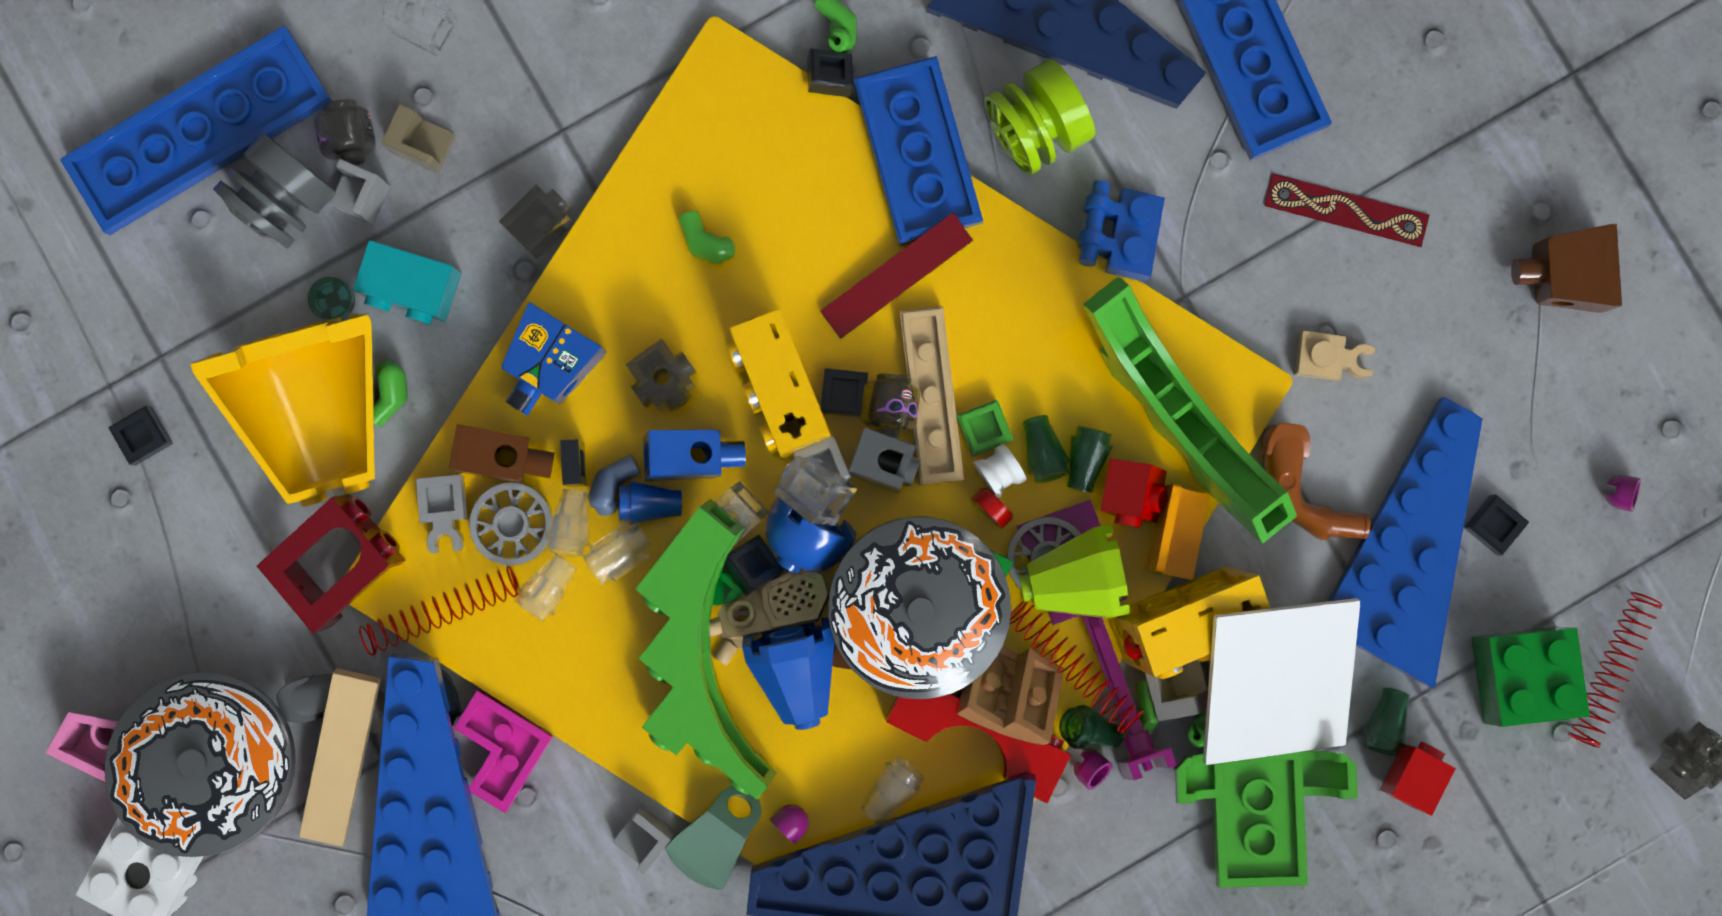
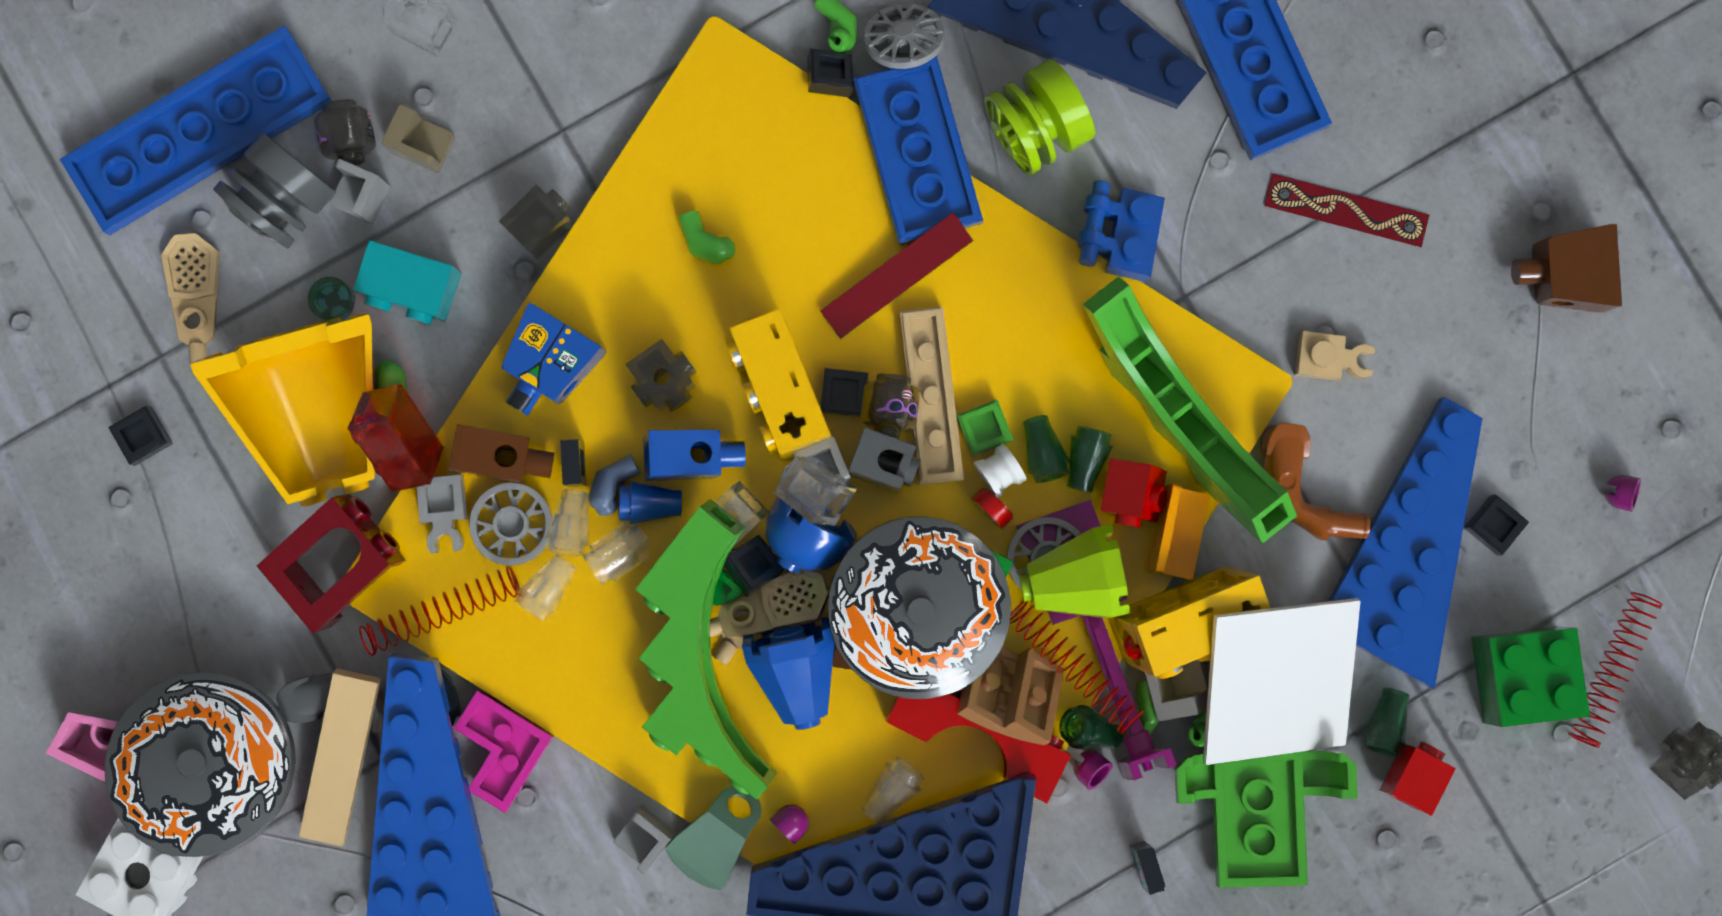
(193, 299): none -> tan piece
(395, 438): none -> clear red brick
(904, 36): none -> light grey wheel
(1148, 867): none -> black tile

